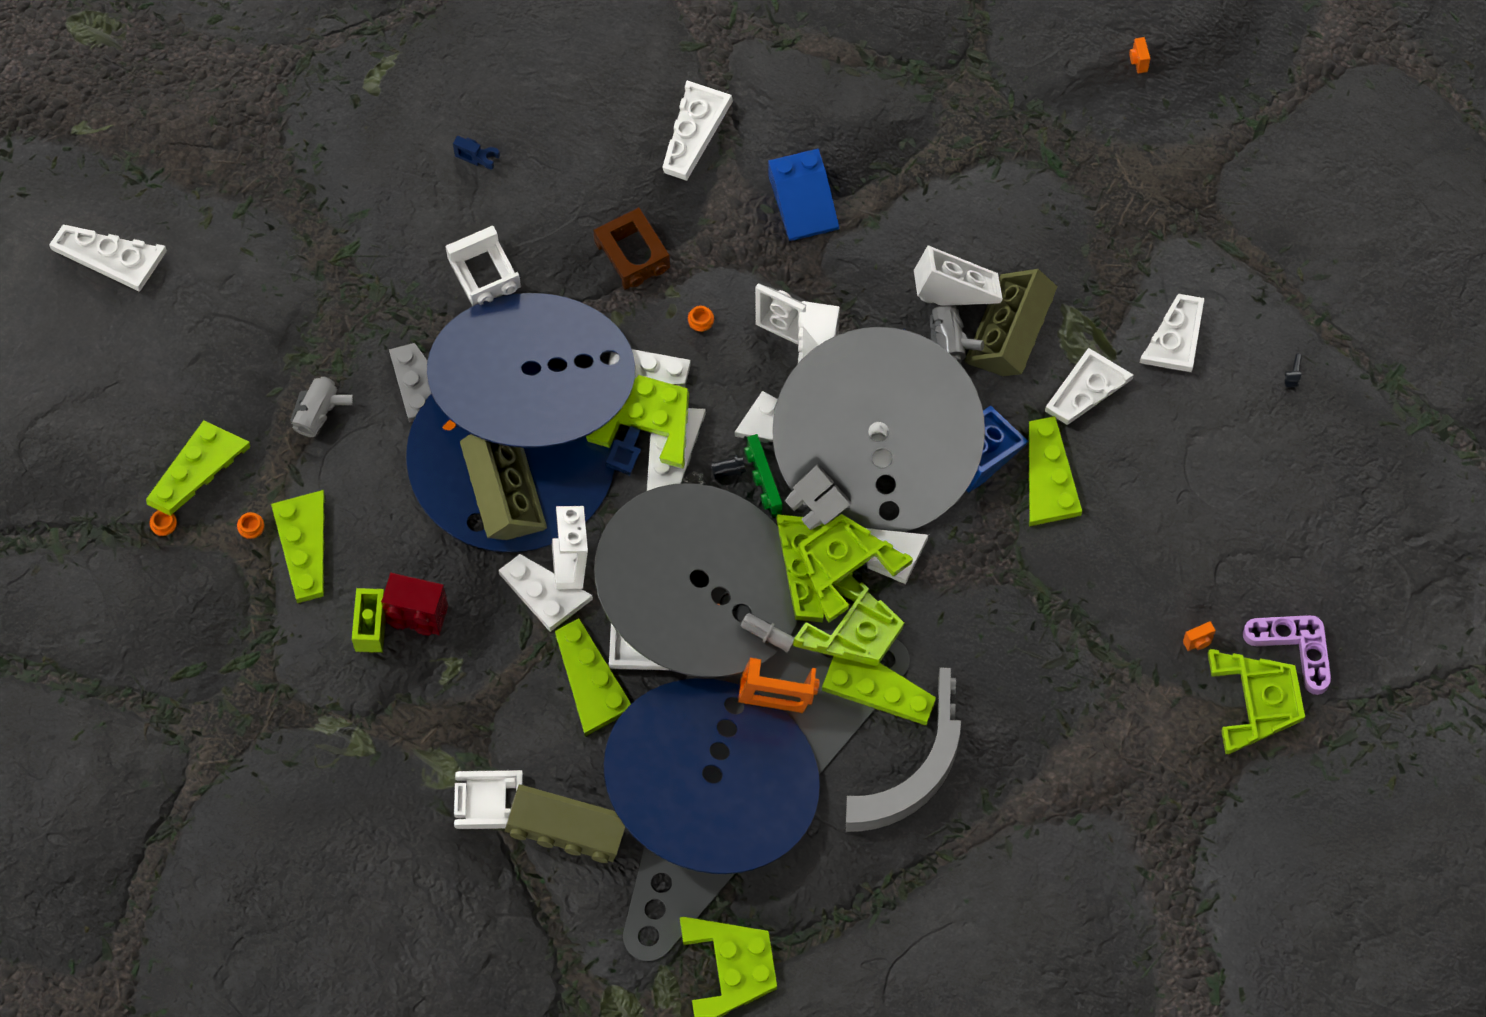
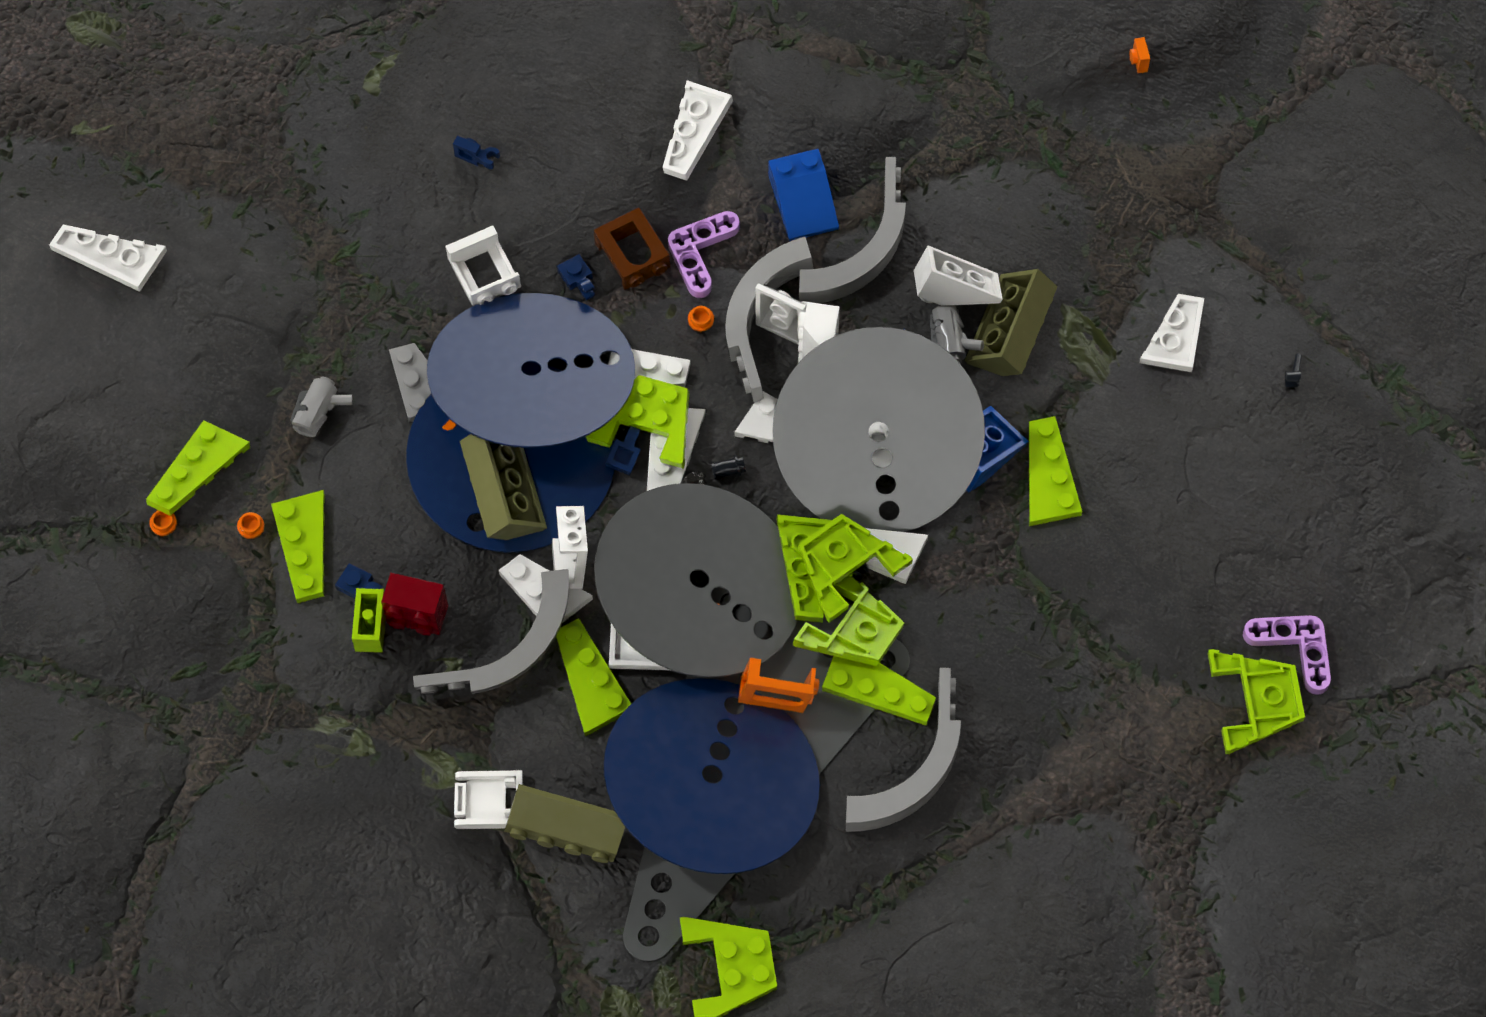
(355, 578): none -> dark blue plate
(528, 652): none -> light grey arch
(577, 274): none -> dark blue plate
(690, 249): none -> lavender beam
(763, 476): green plate -> none
(767, 632): light grey axle -> none
(771, 271): none -> light grey arch
(824, 508): light grey hips -> none
(853, 274): none -> light grey arch
(1086, 386): white wing -> none
(1199, 637): orange plate -> none

